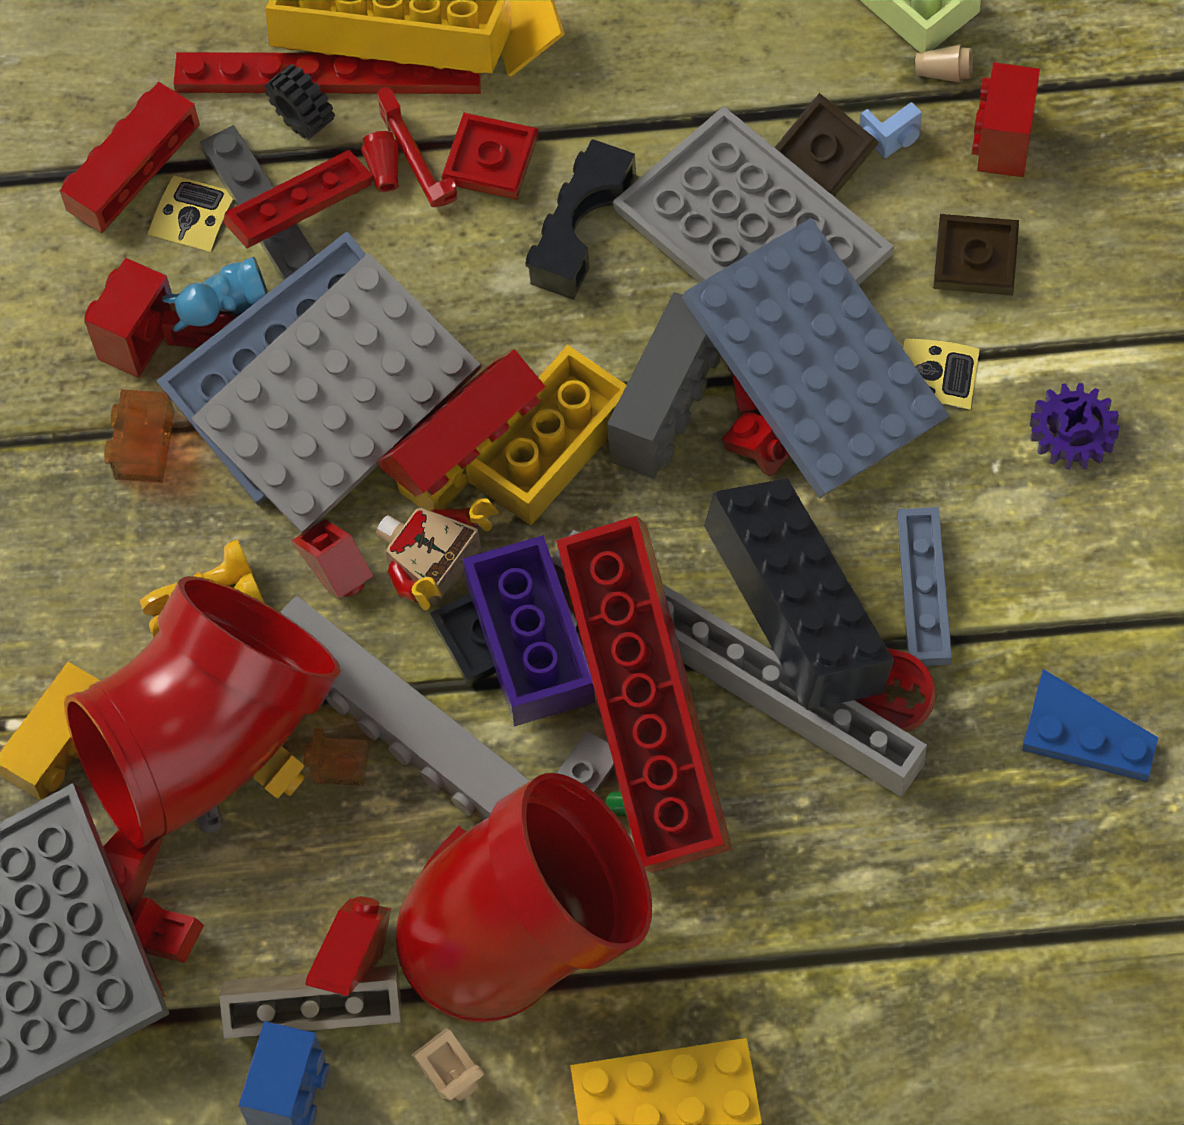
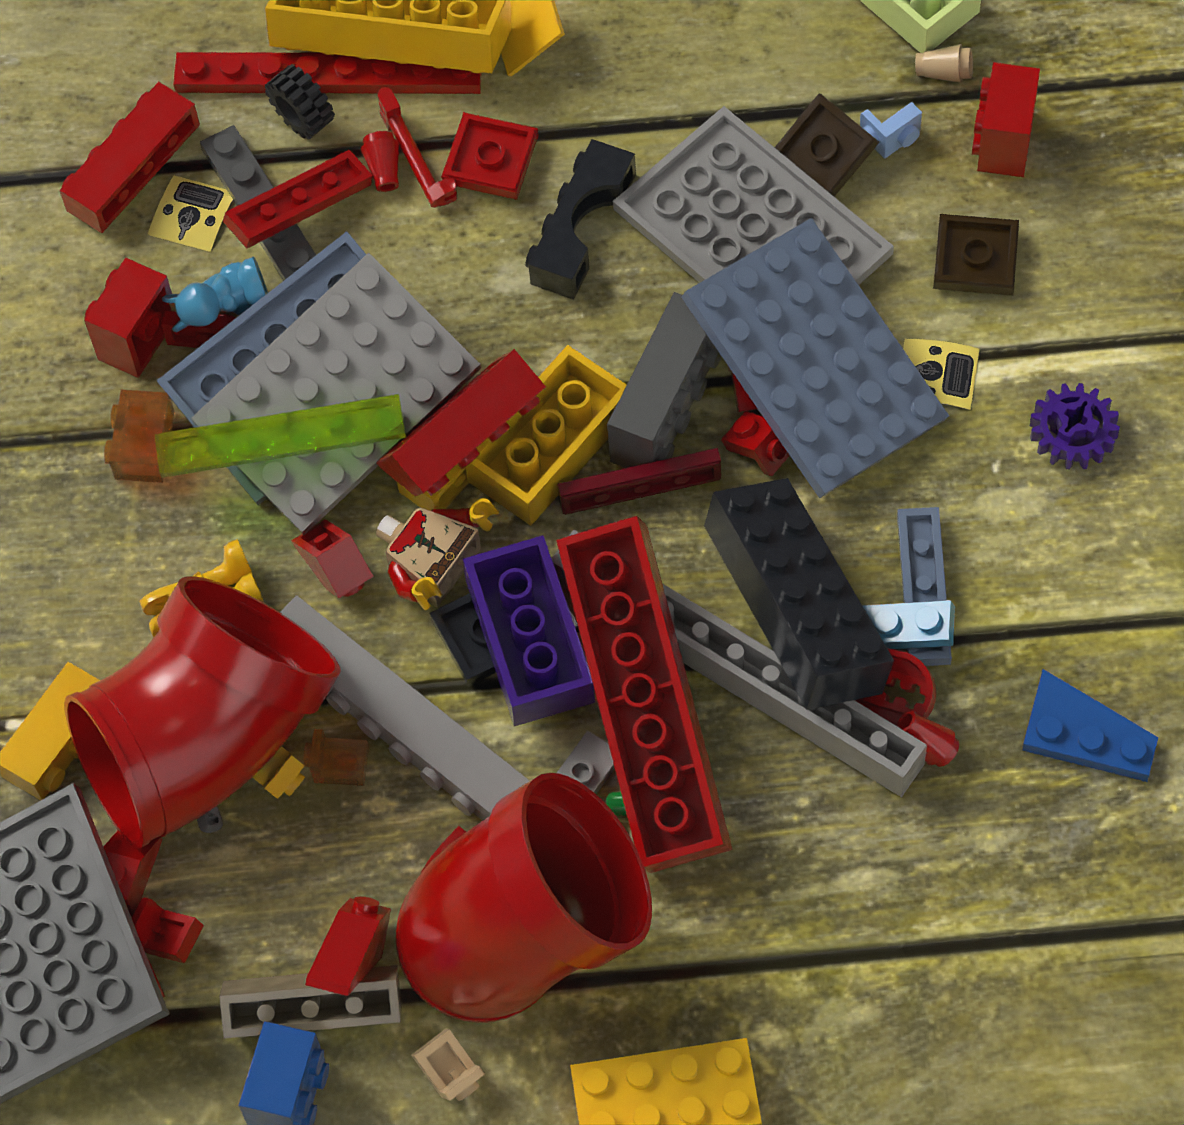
(280, 435): none -> clear neon green plate
(639, 481): none -> dark red tile
(914, 623): none -> plate
(940, 740): none -> red cone

